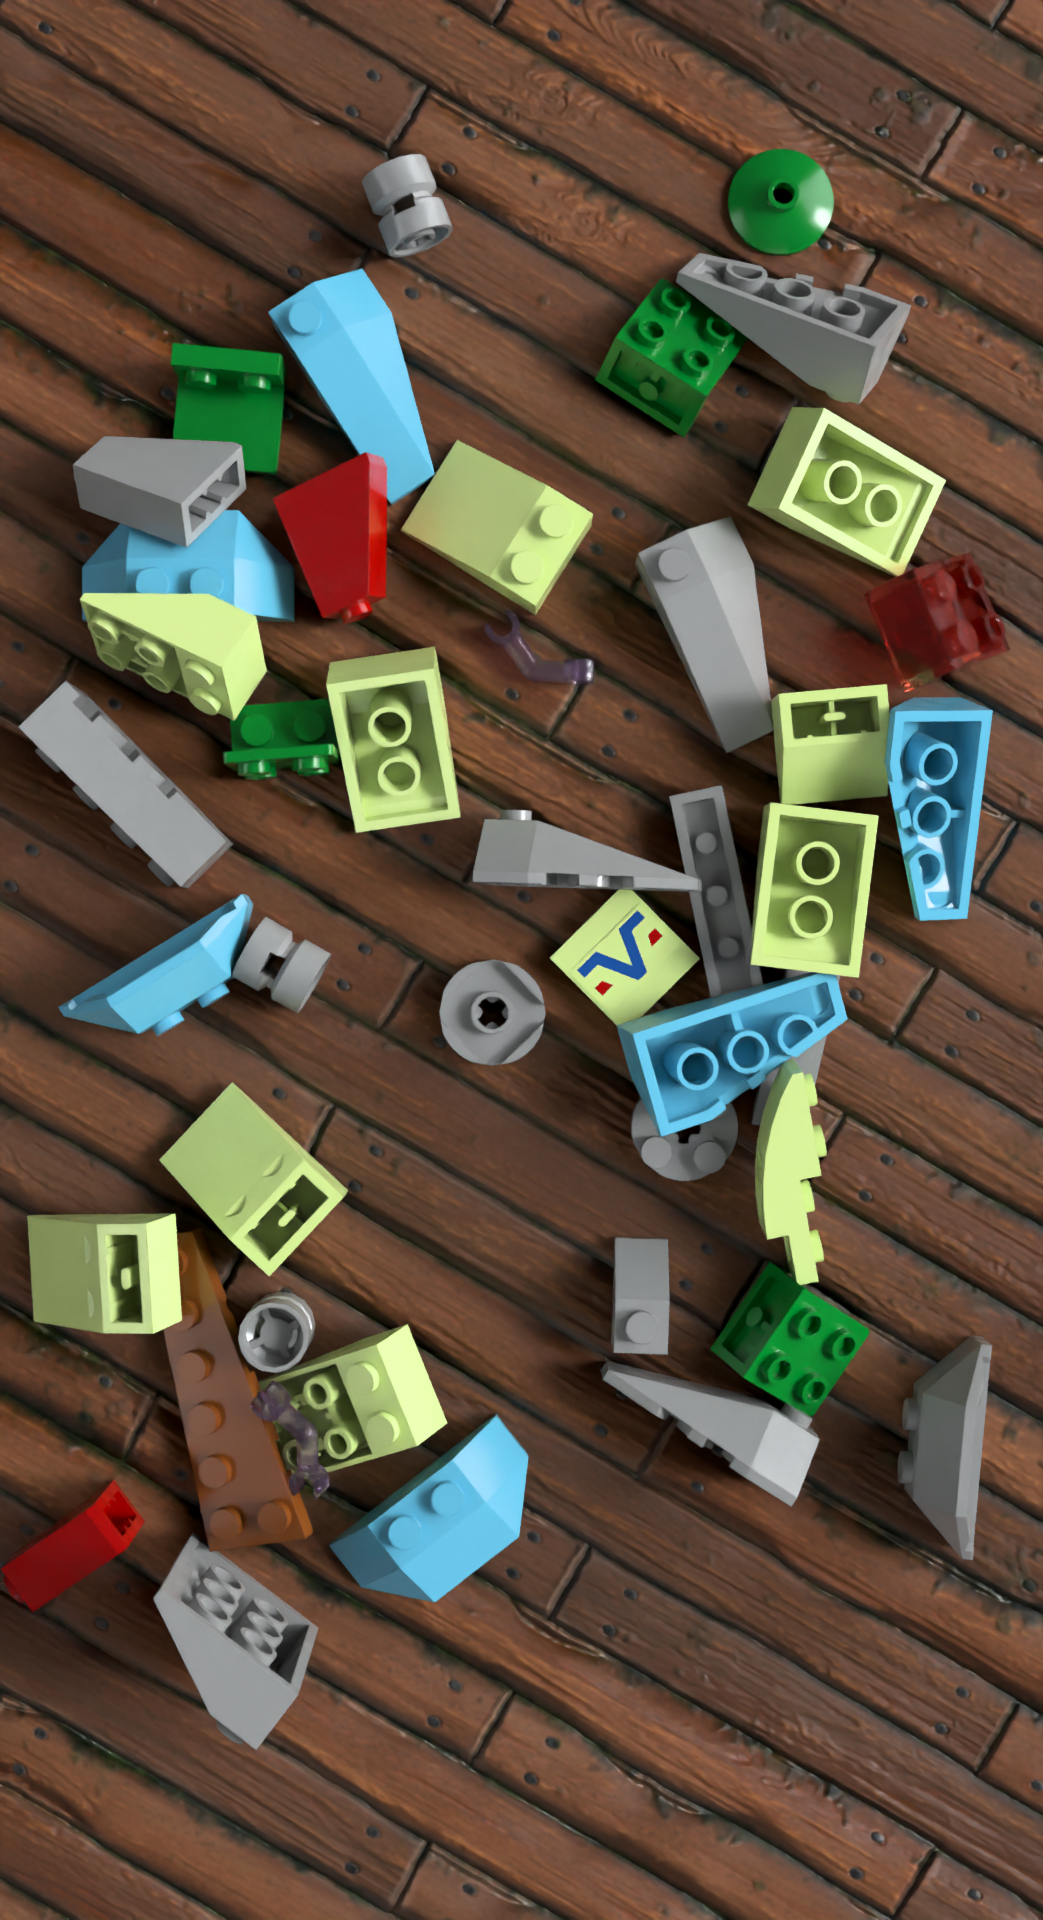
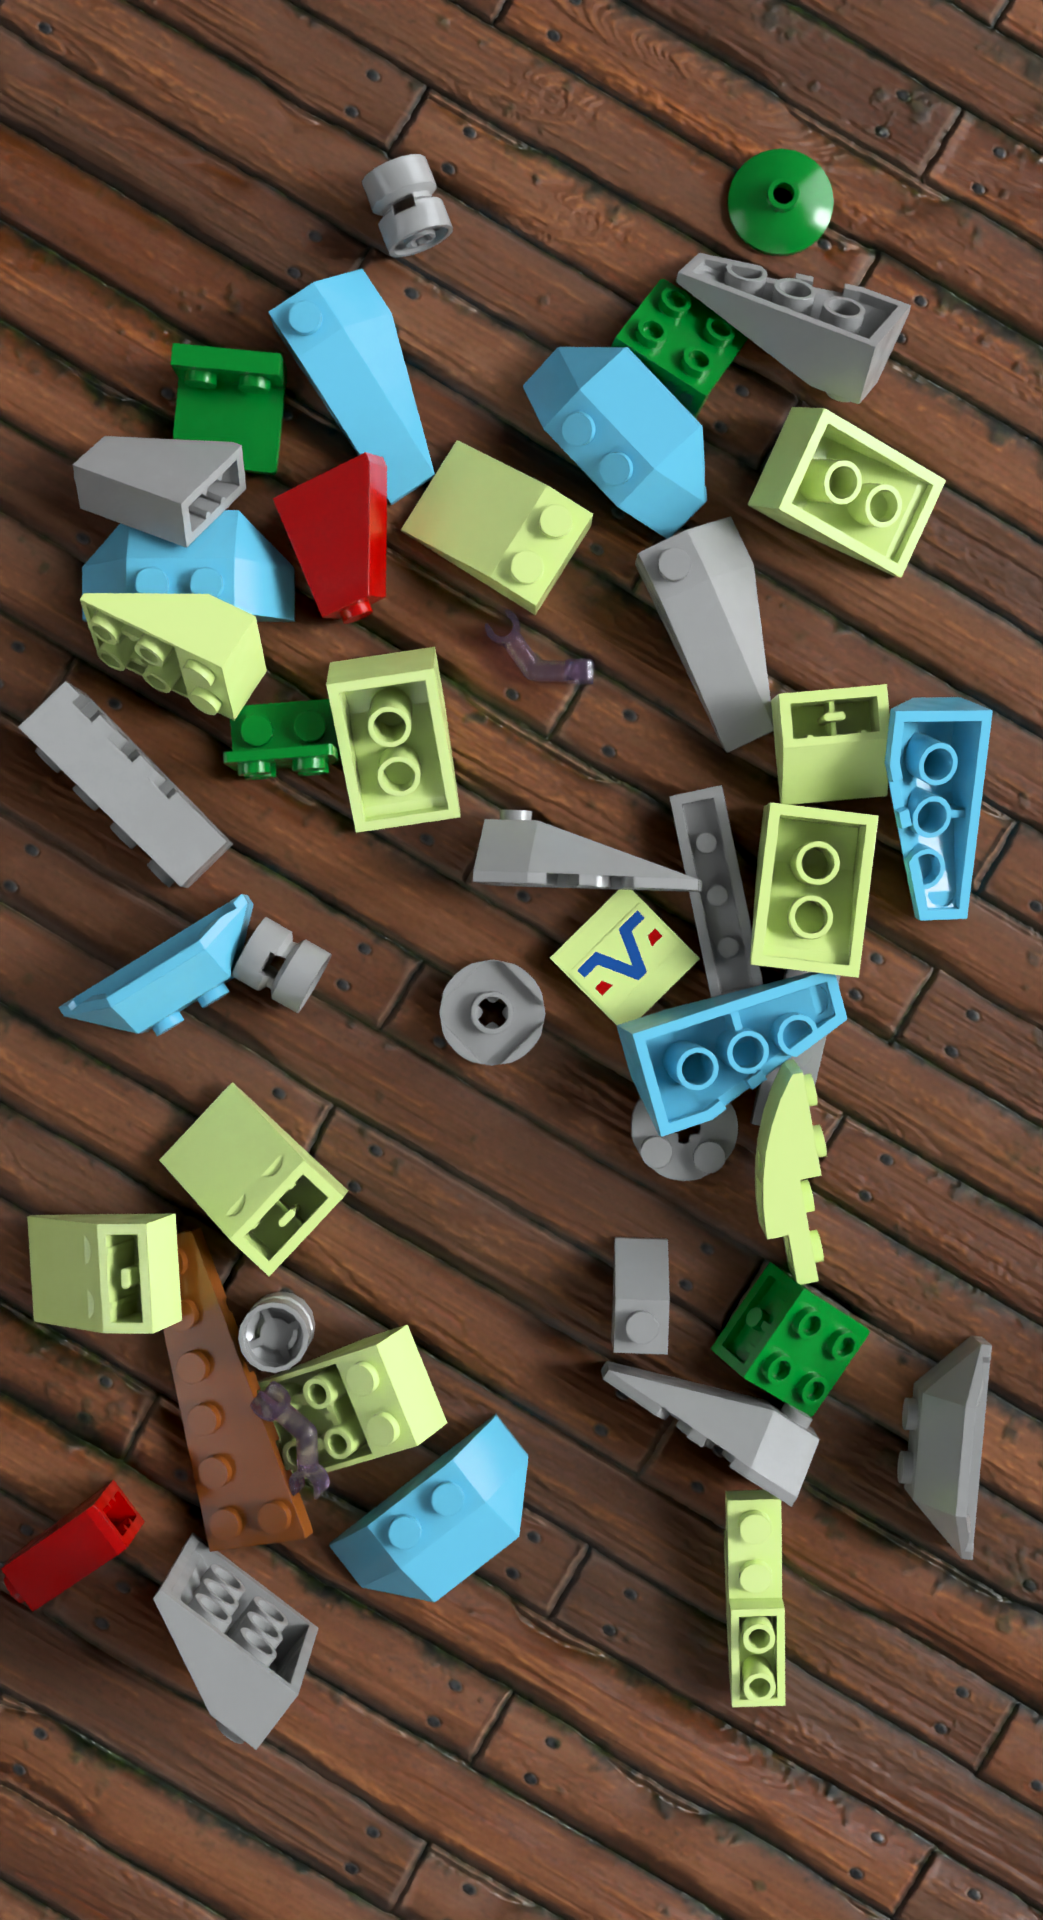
(623, 432): none -> medium azure wedge
(754, 1598): none -> yellowish green slope
(937, 621): clear red slope -> none

